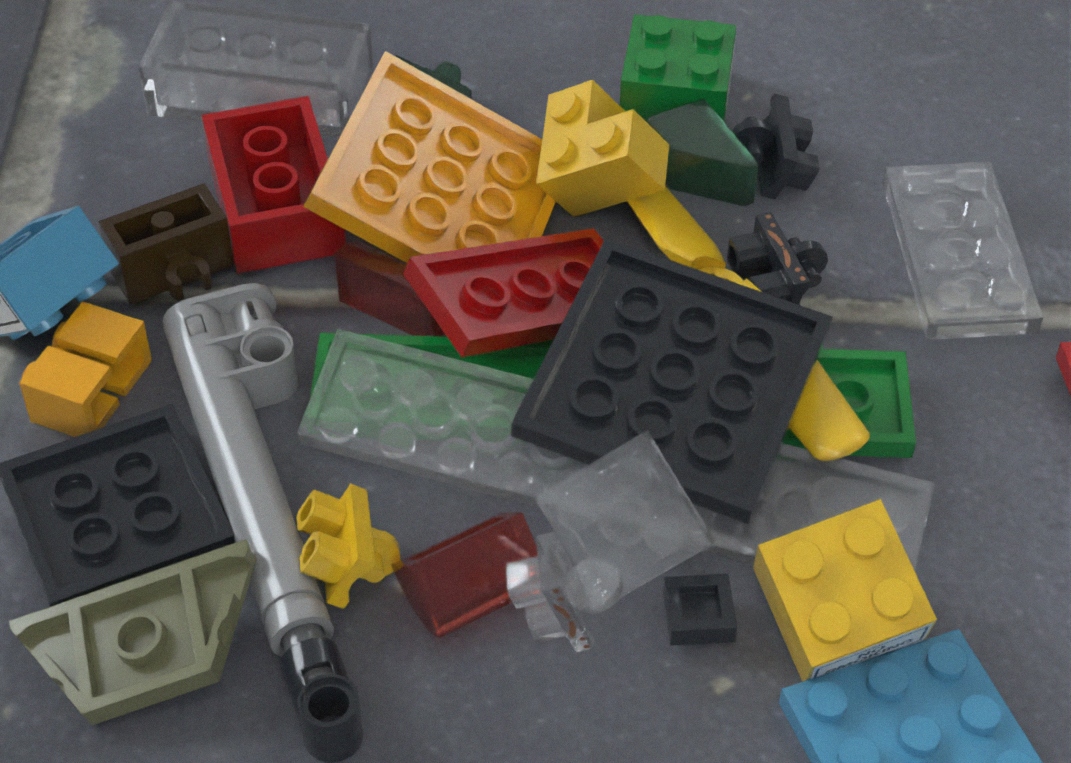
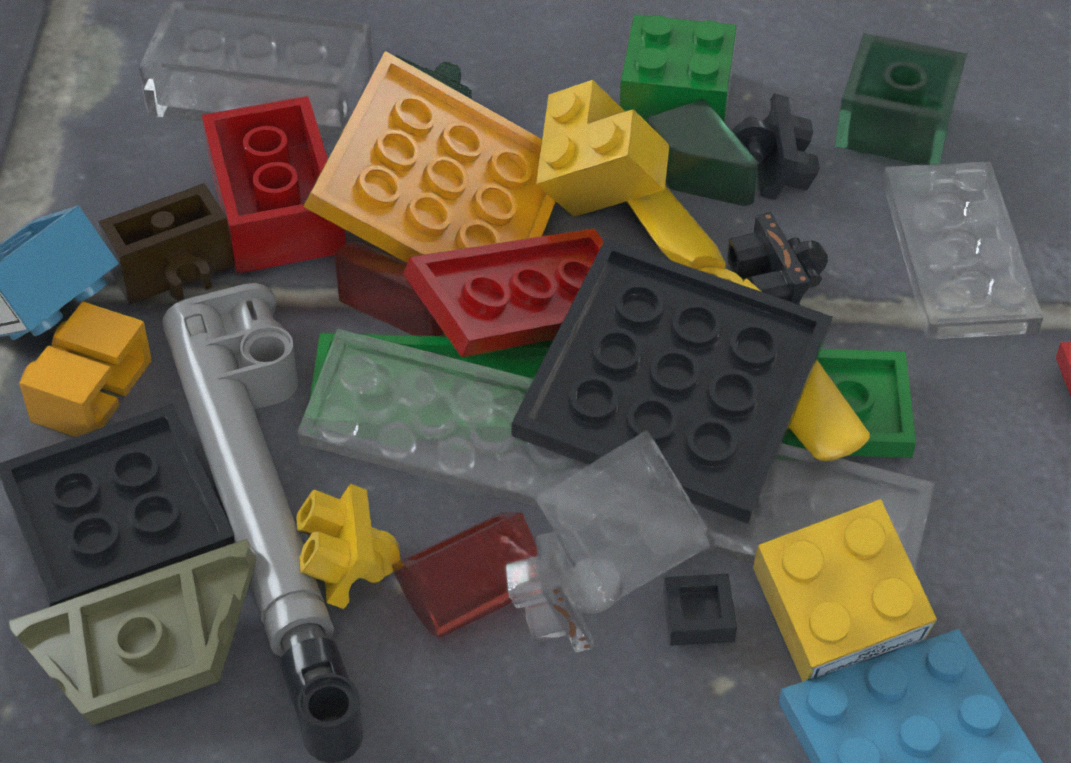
(900, 100): none -> clear green brick

